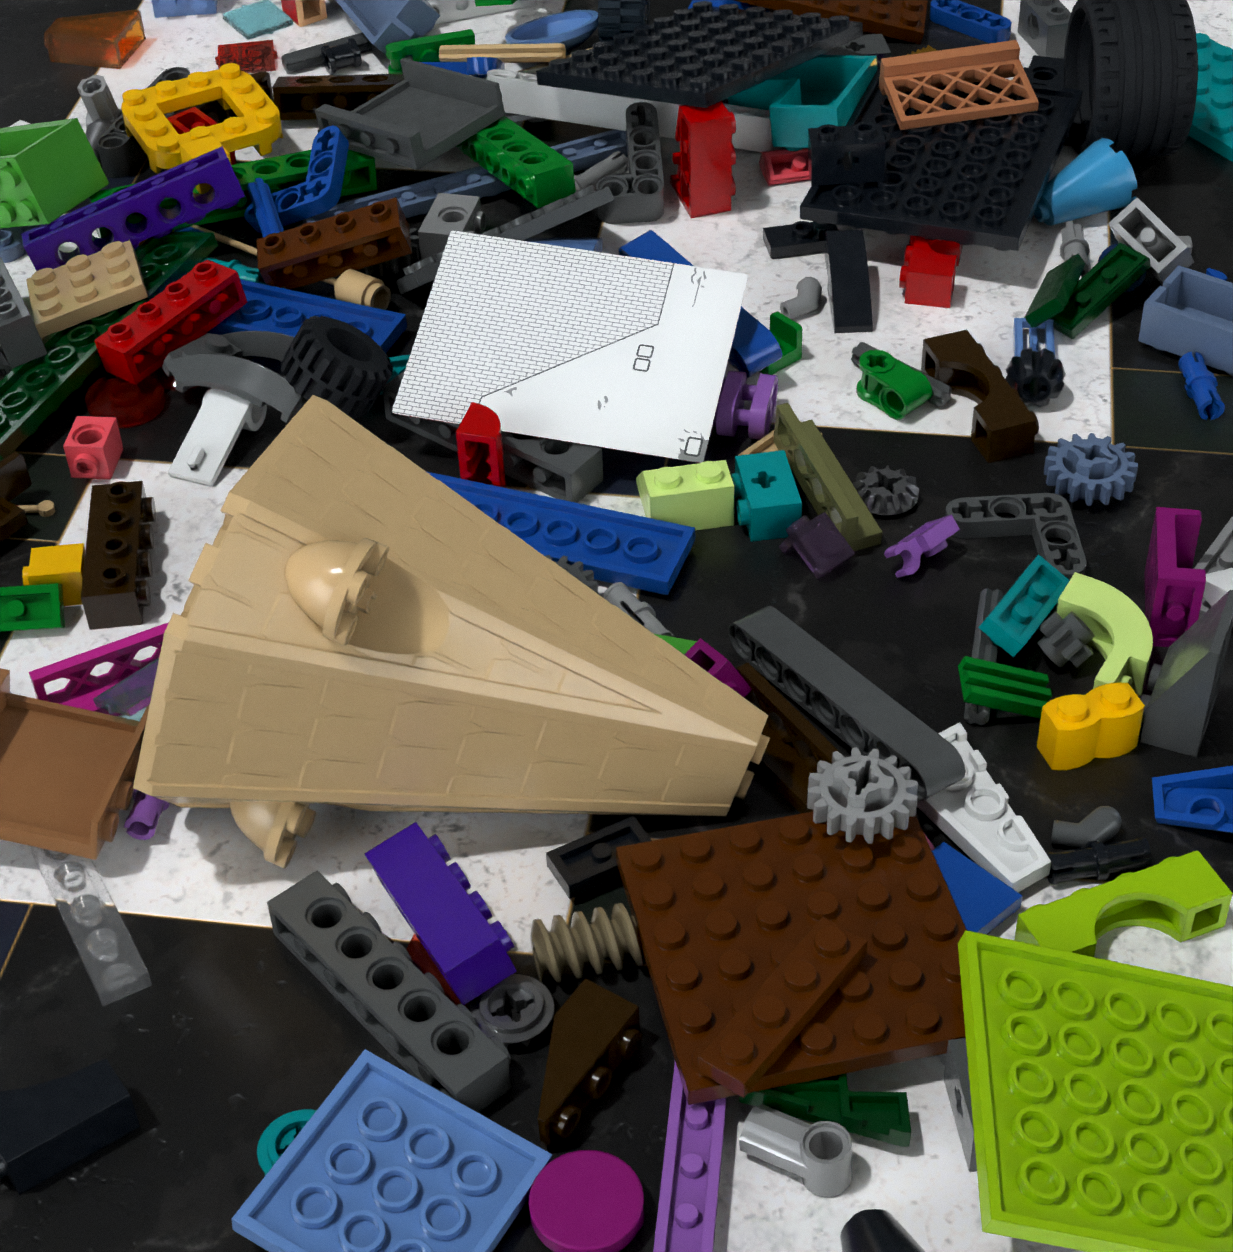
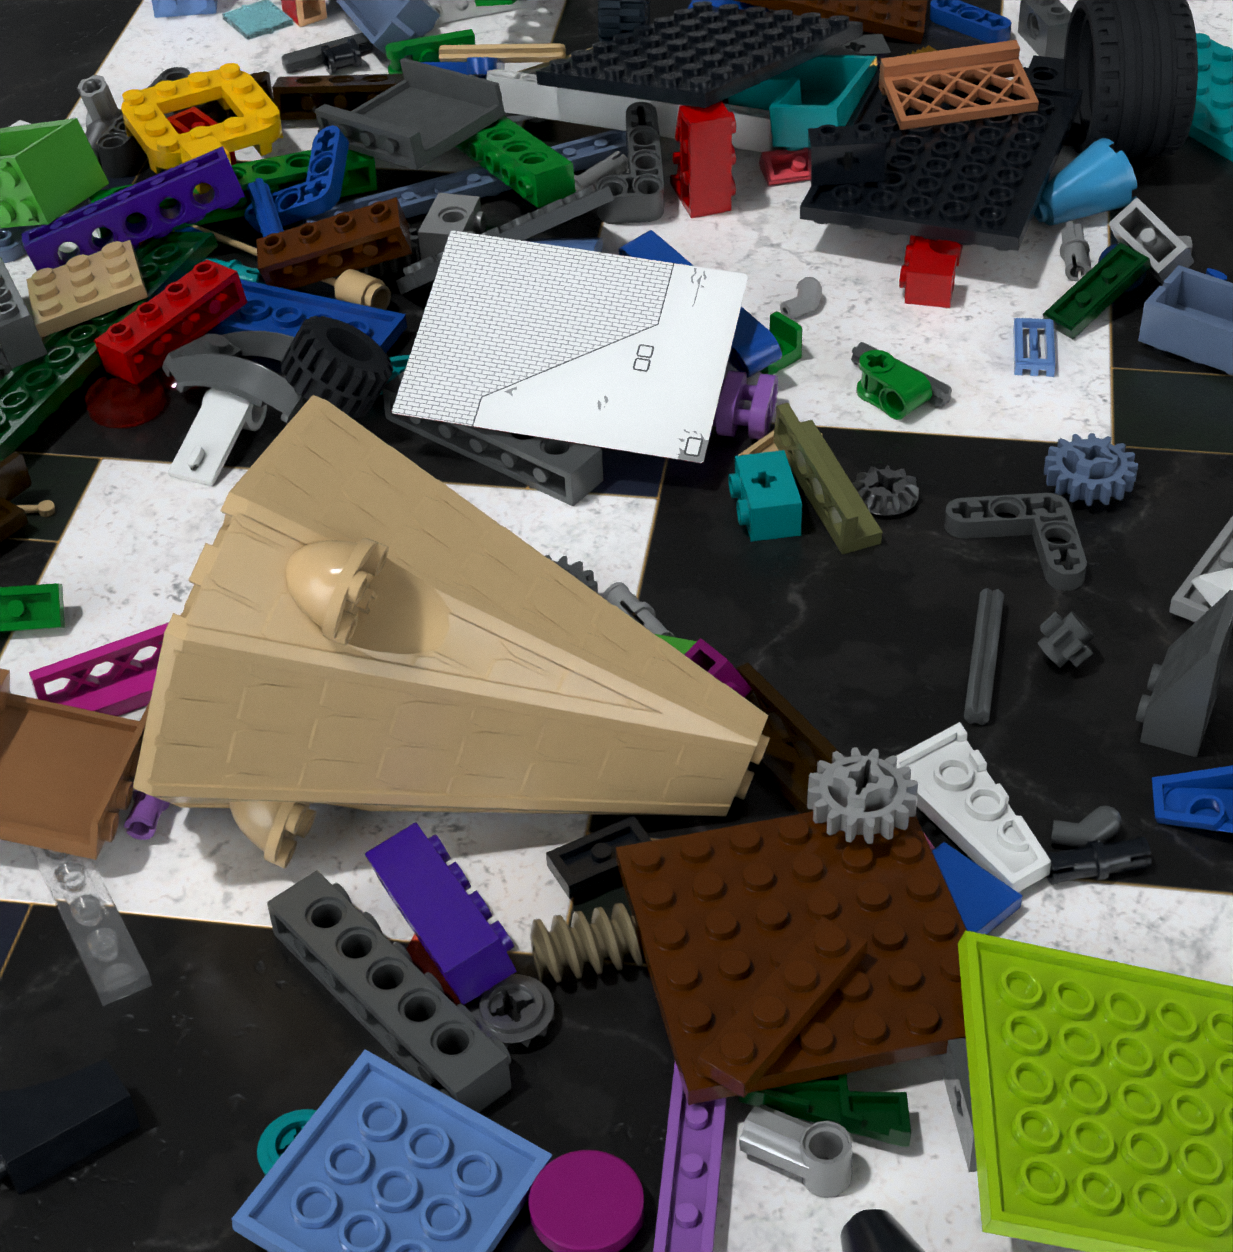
(58, 565): yellow brick -> none
(93, 447): coral brick -> none
(95, 39): clear orange slope -> none
(118, 555): dark brown brick -> none
(131, 693): clear light blue piece -> none
(250, 56): clear red piece -> none
(481, 446): red brick -> none
(567, 28): medium blue dish -> none
(586, 1046): dark brown slope -> none
(610, 543): blue plate -> none
(689, 494): yellowish green slope -> none
(796, 239): black plate -> none
(817, 544): clear purple bracket -> none
(844, 699): dark grey beam -> none
(848, 281): black slope -> none
(926, 539): medium lavender plate -> none
(1000, 420): dark brown arch -> none
(1006, 683): green tile -> none
(1024, 606): teal plate -> none
(1036, 376): black piece -> none
(1055, 291): dark green tile -> none
(1090, 726): yellow brick -> none
(1118, 627): yellowish green arch -> none
(1171, 585): magenta panel -> none
(1175, 897): lime arch -> none
(1201, 385): blue pin -> none

